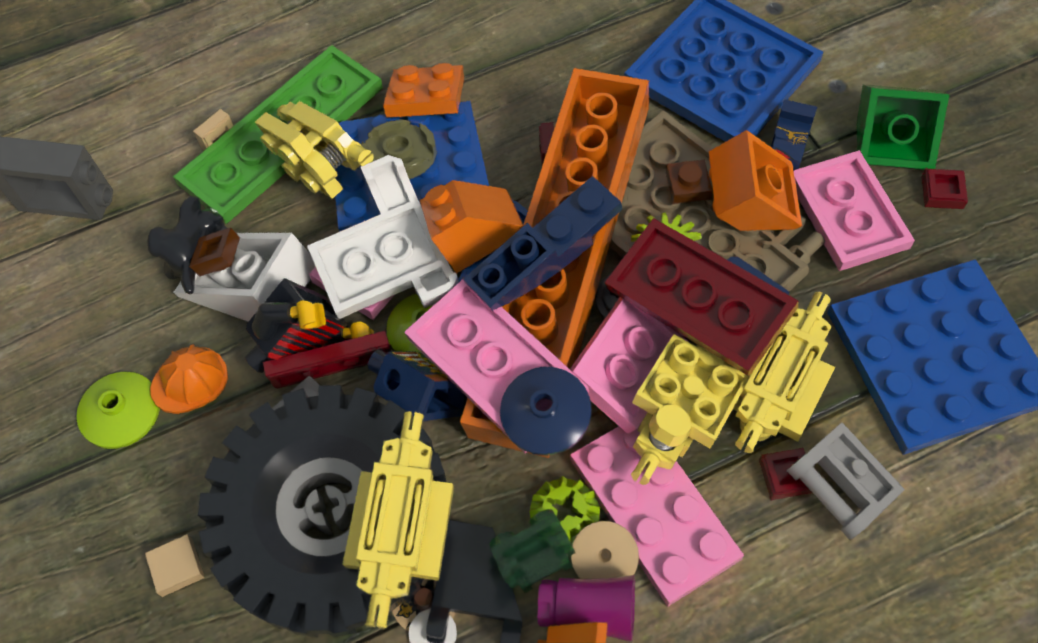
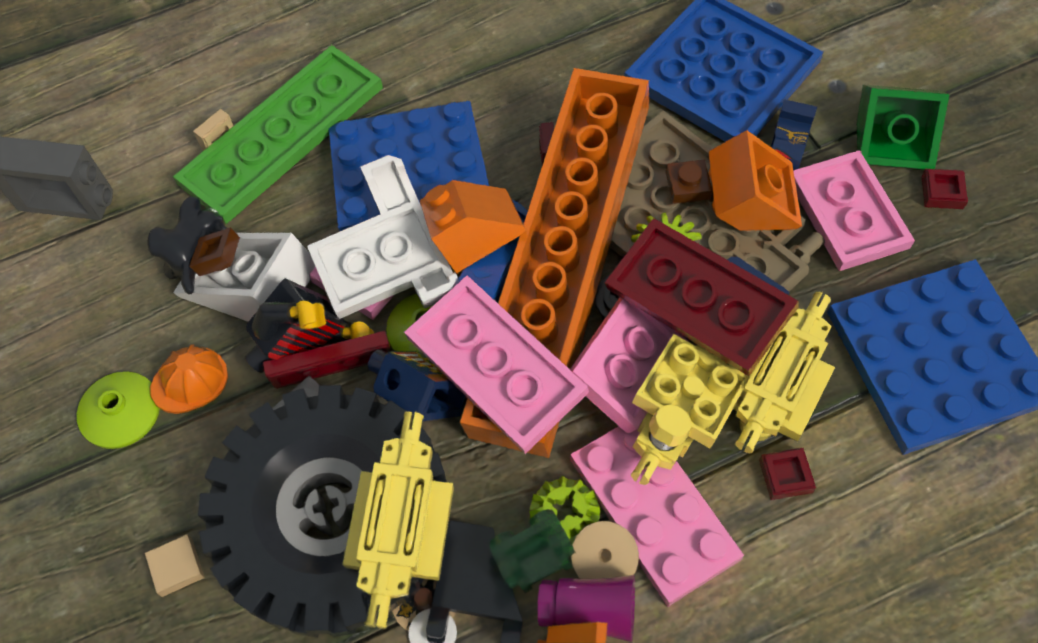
(302, 138): light yellow piece -> none
(405, 141): olive tile -> none
(424, 90): orange plate -> none
(545, 249): dark blue slope -> none
(548, 430): dark blue dish -> none
(855, 473): light grey plate -> none

